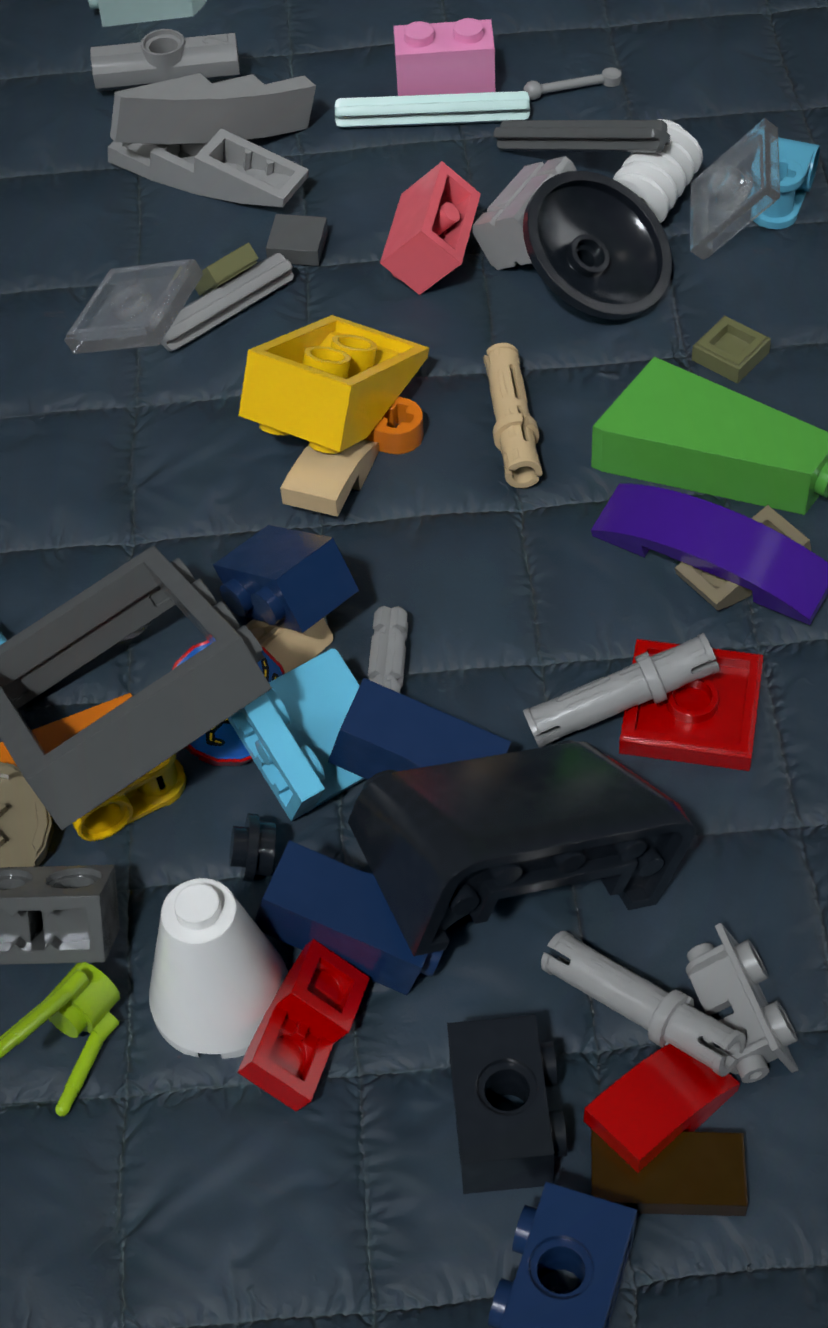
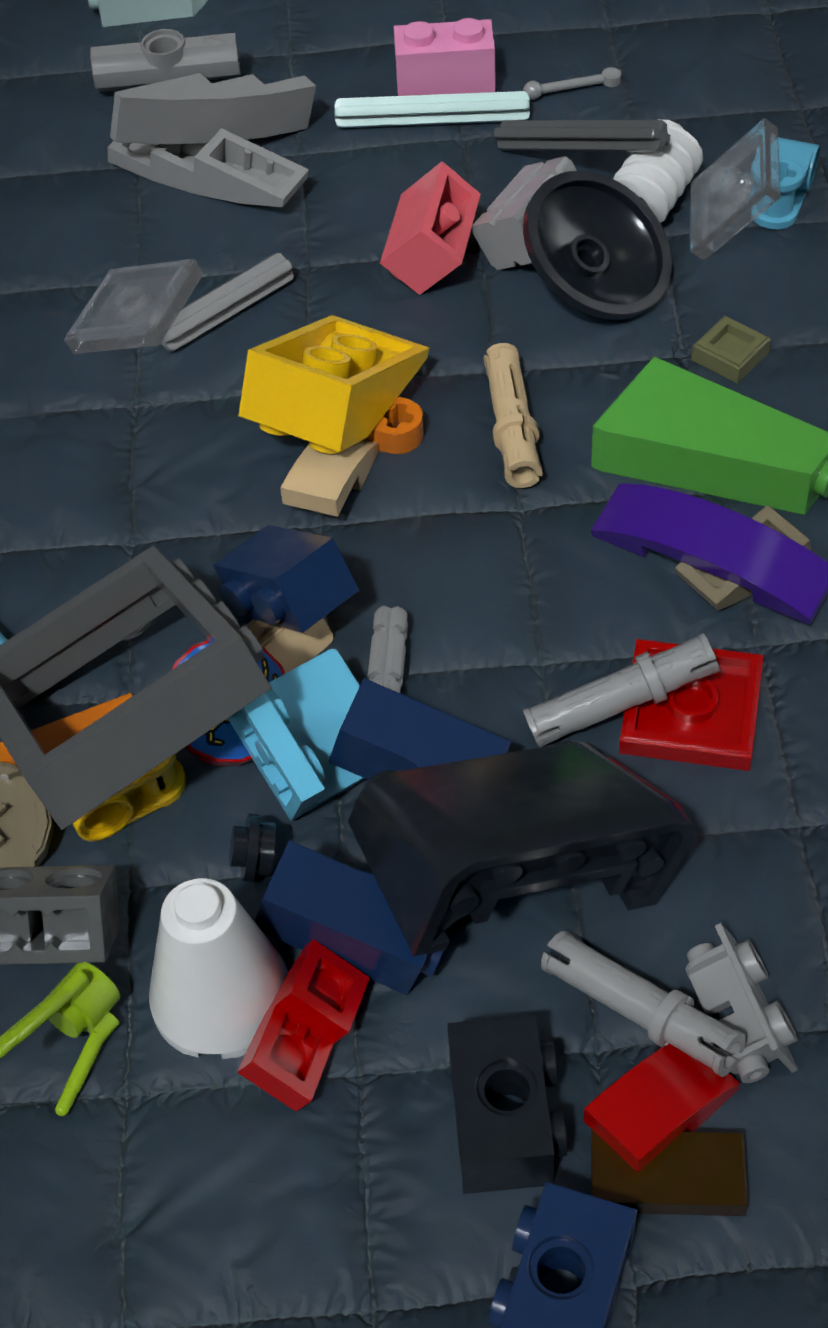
(226, 268): olive tile -> none
(298, 238): dark grey tile -> none

